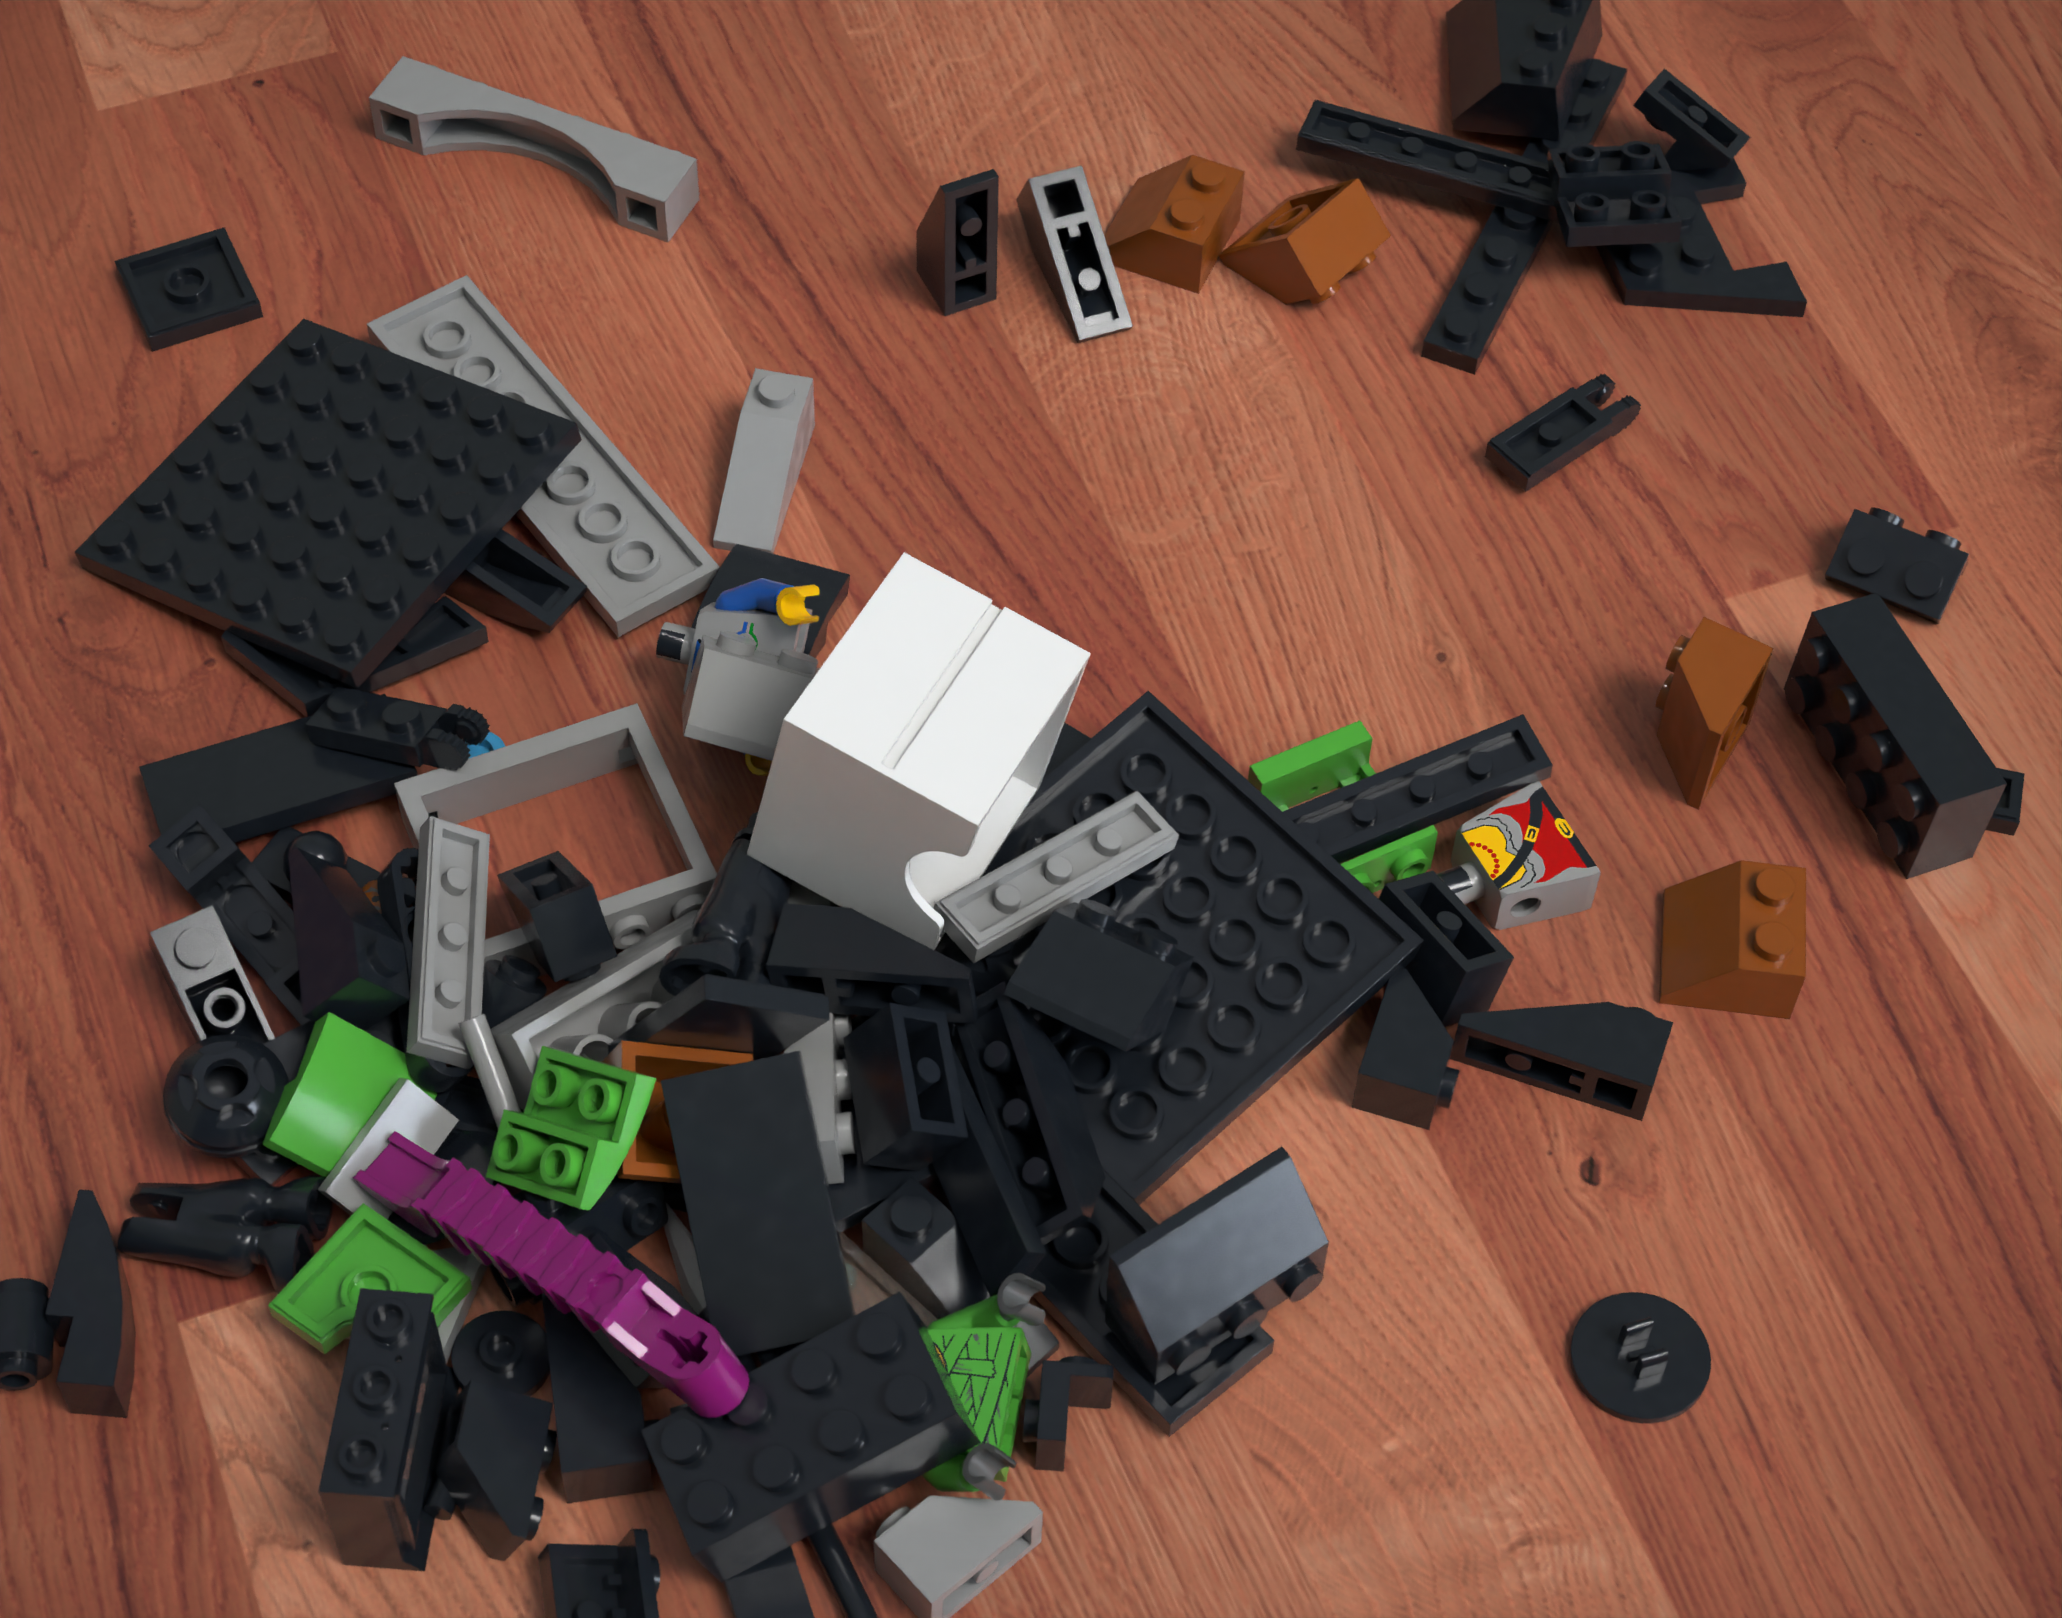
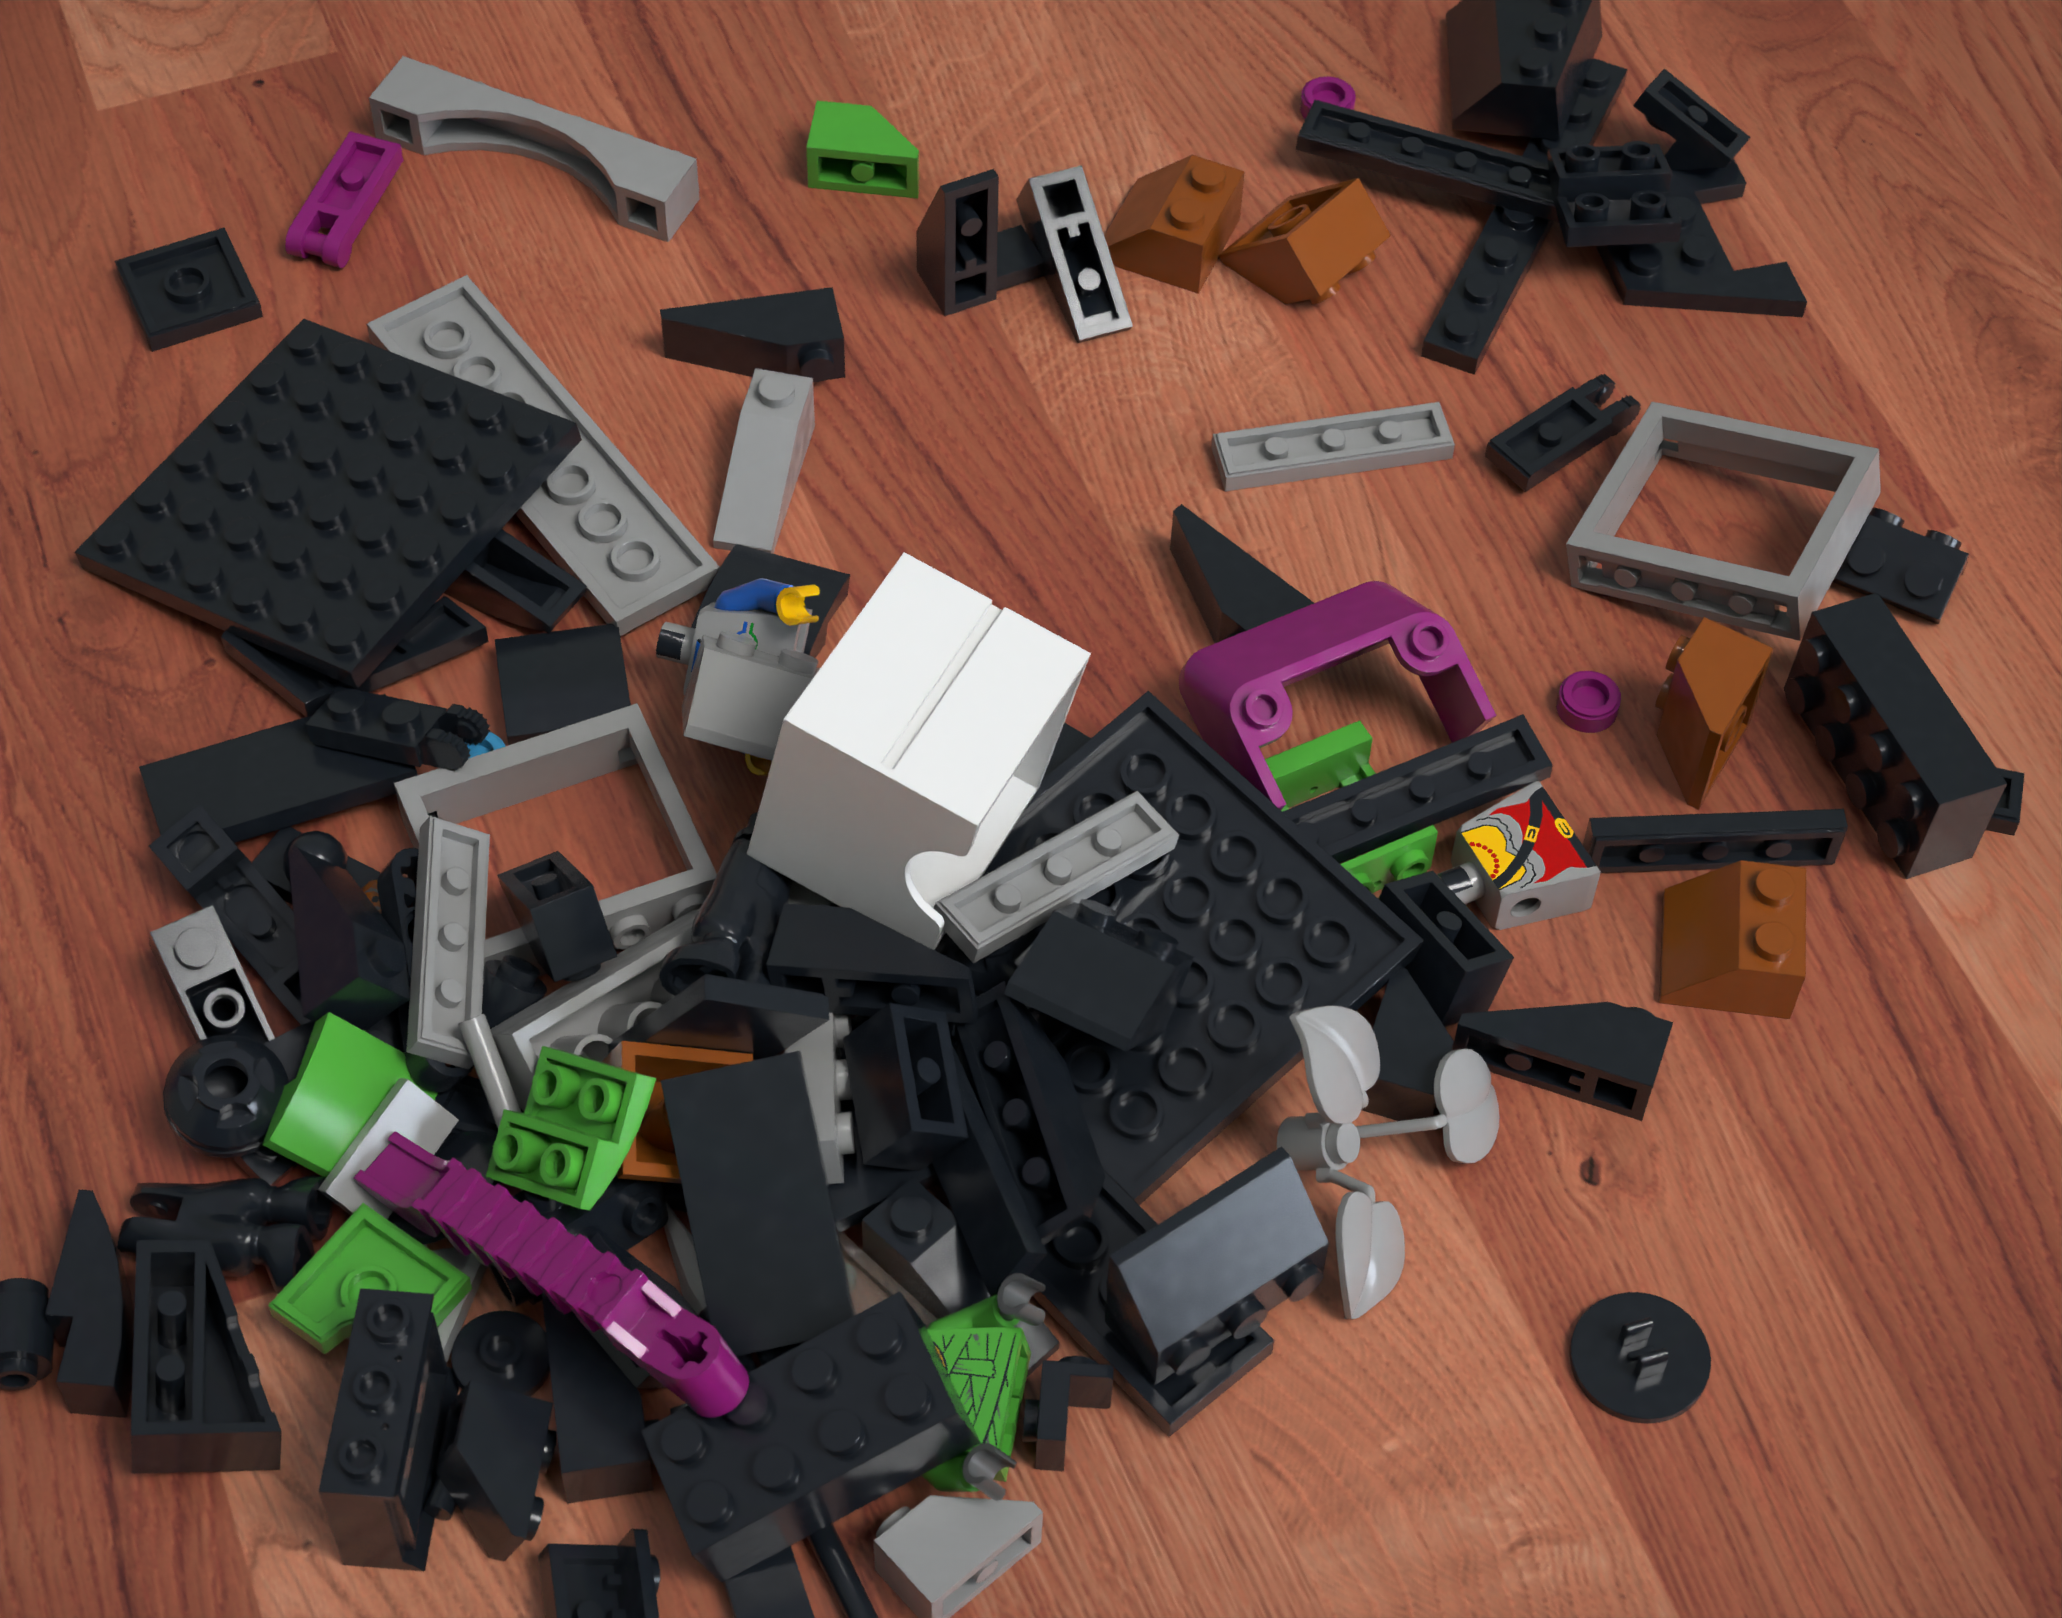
(192, 1371): none -> black wedge
(344, 199): none -> magenta plate
(560, 679): none -> black slope
(772, 333): none -> black slope
(860, 152): none -> bright green slope
(1017, 258): none -> black tile
(1227, 582): none -> black slope
(1240, 682): none -> magenta windscreen
(1327, 90): none -> magenta tile
(1332, 446): none -> light grey tile
(1339, 1068): none -> light grey plant
(1588, 701): none -> magenta tile
(1707, 585): none -> light grey window
(1715, 840): none -> black tile

